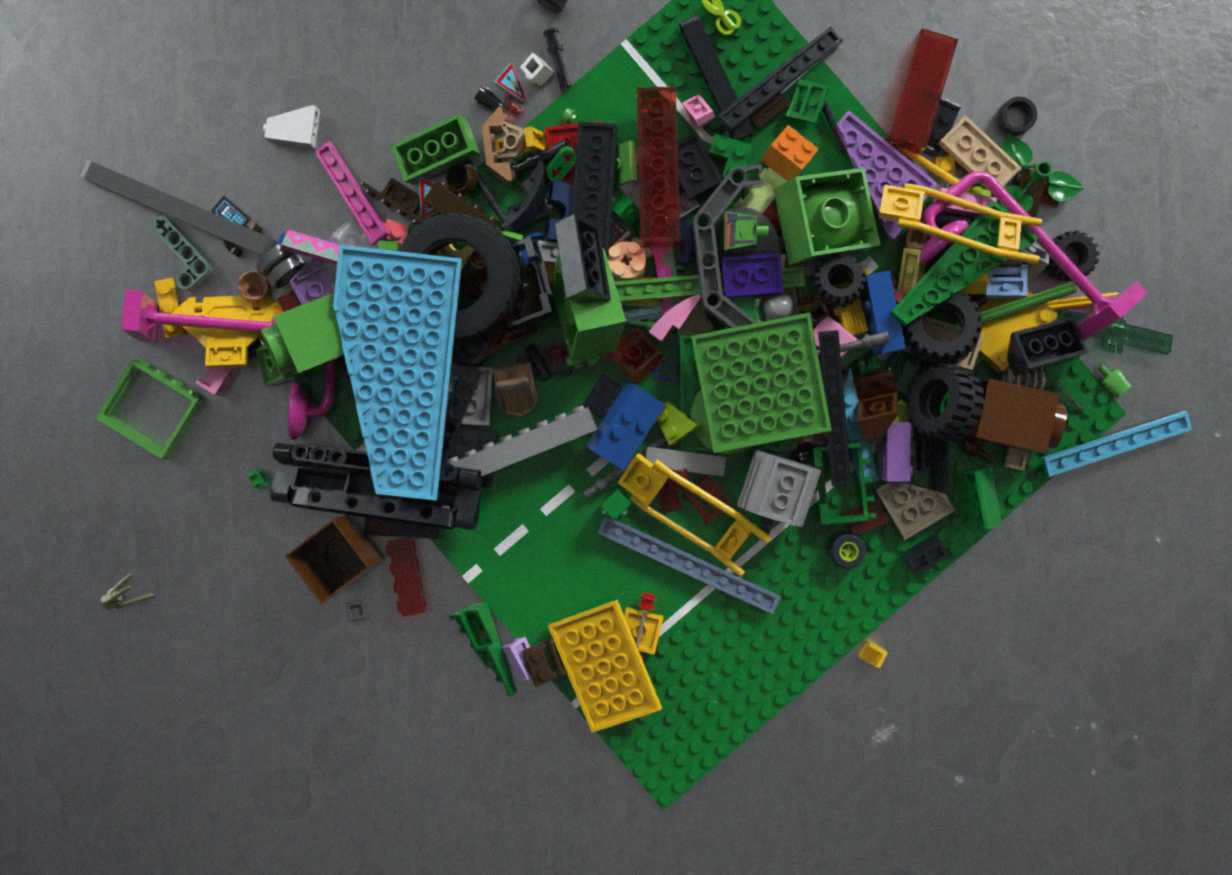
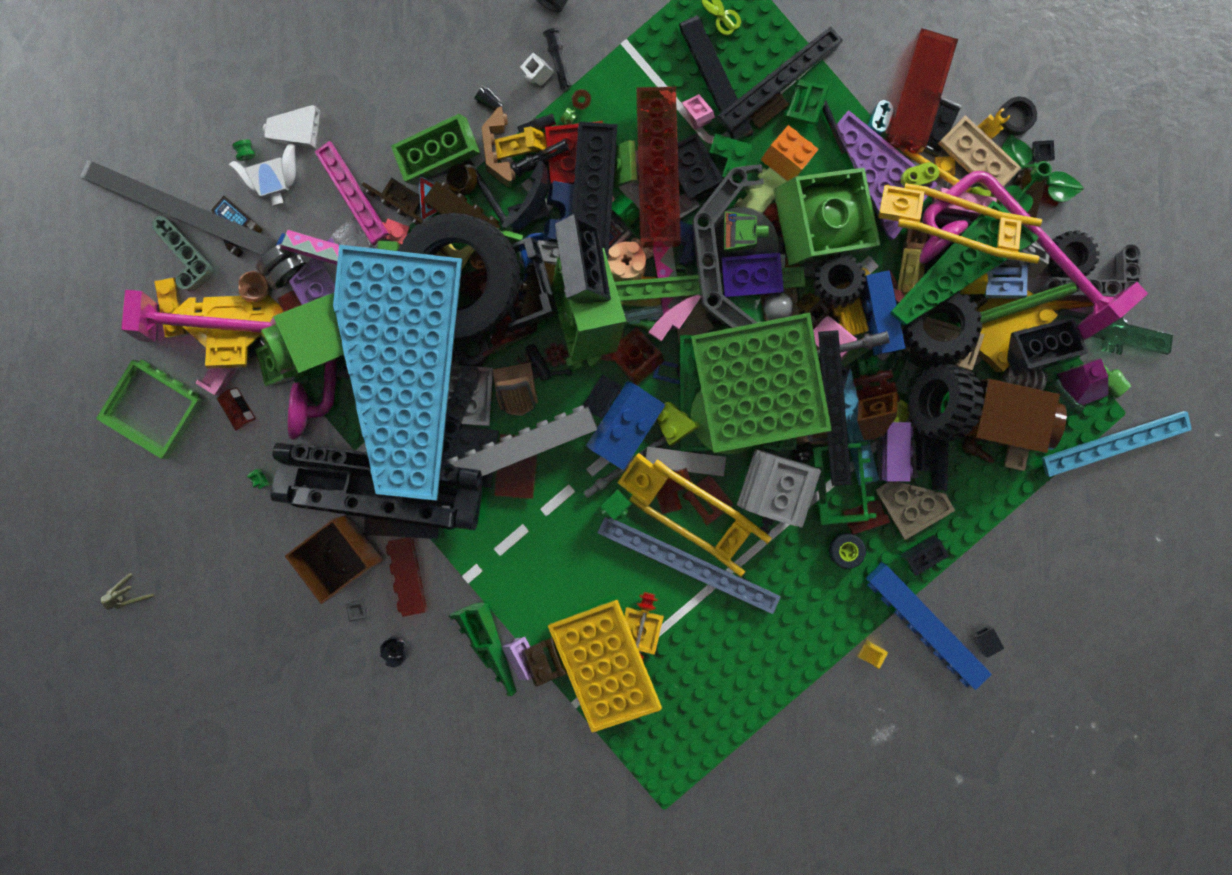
(236, 408): none -> clear red slope
(243, 150): none -> green wheel
(269, 177): none -> white torso
(394, 651): none -> black hair
(509, 82): piece -> none
(512, 106): clear red arm -> none
(512, 142): tan piece -> none
(517, 478): none -> clear red piece
(539, 124): none -> black axle
(559, 160): green beam -> none
(581, 93): none -> clear red plate
(883, 119): none -> beam
(921, 174): none -> lime plate
(932, 630): none -> blue brick
(983, 497): green slope -> none
(987, 641): none -> black panel
(991, 125): none -> yellow plate
(1043, 151): none -> black plate
(1086, 381): none -> magenta slope
(1123, 280): none -> dark grey beam

